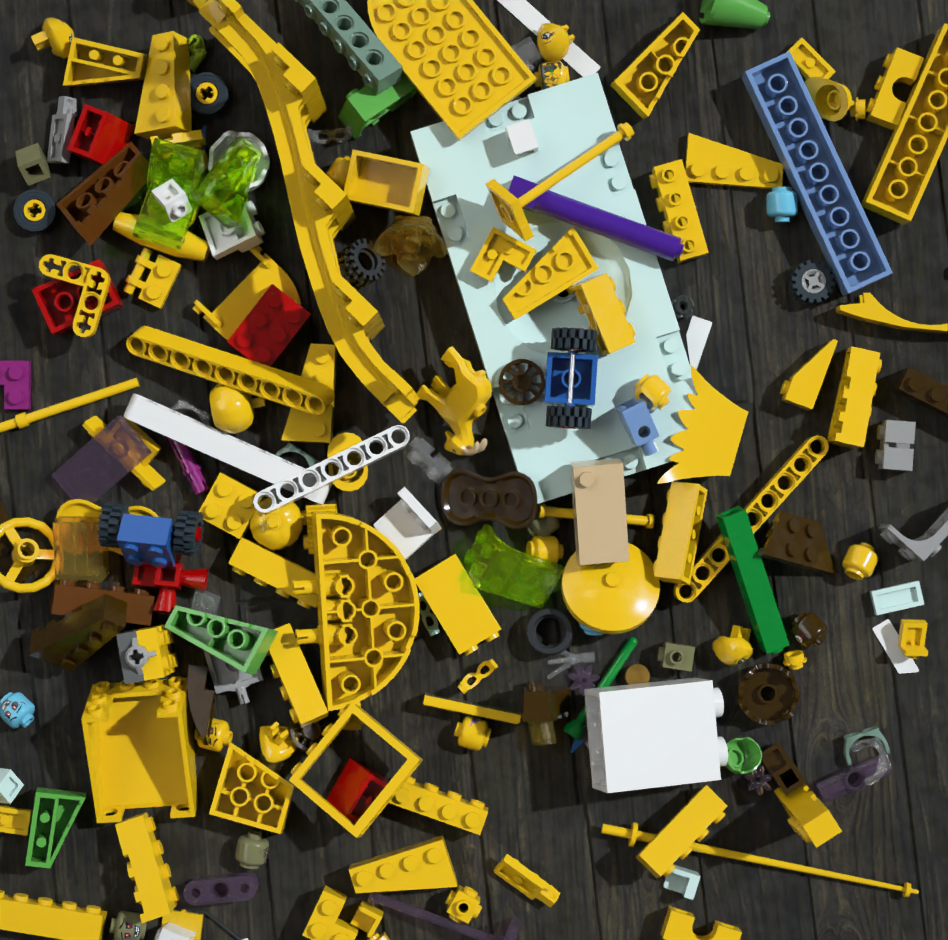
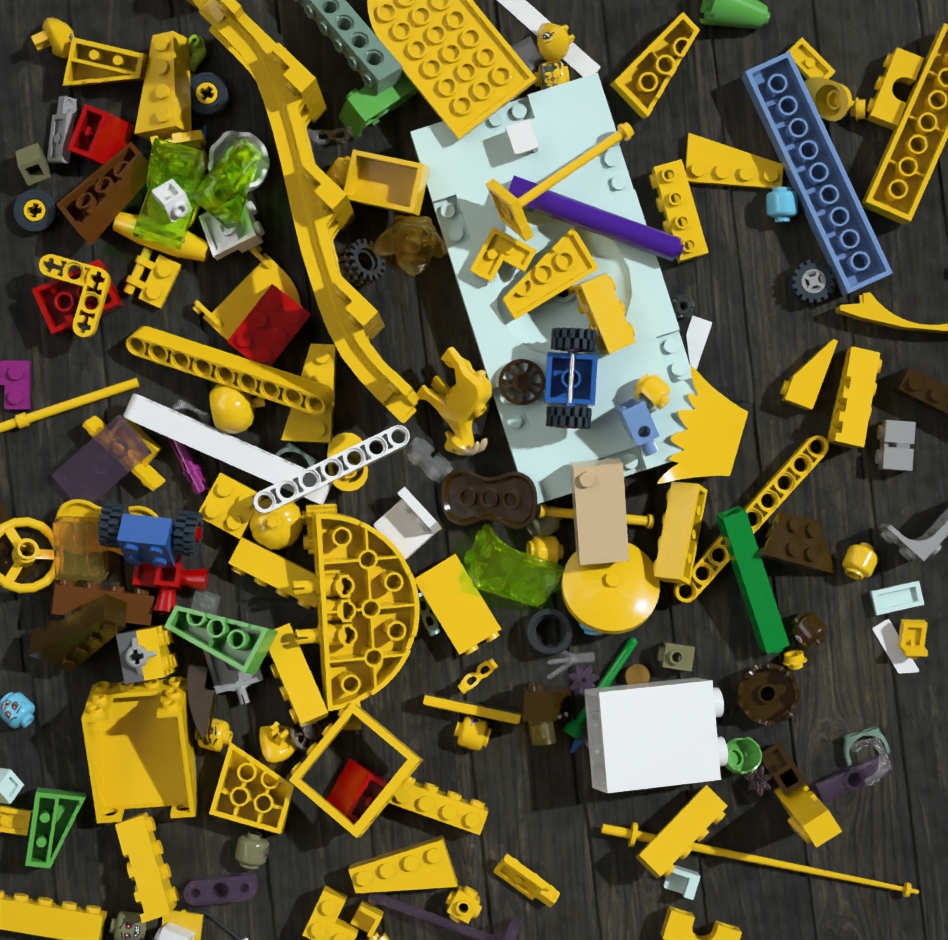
(733, 649): yellow piece -> none

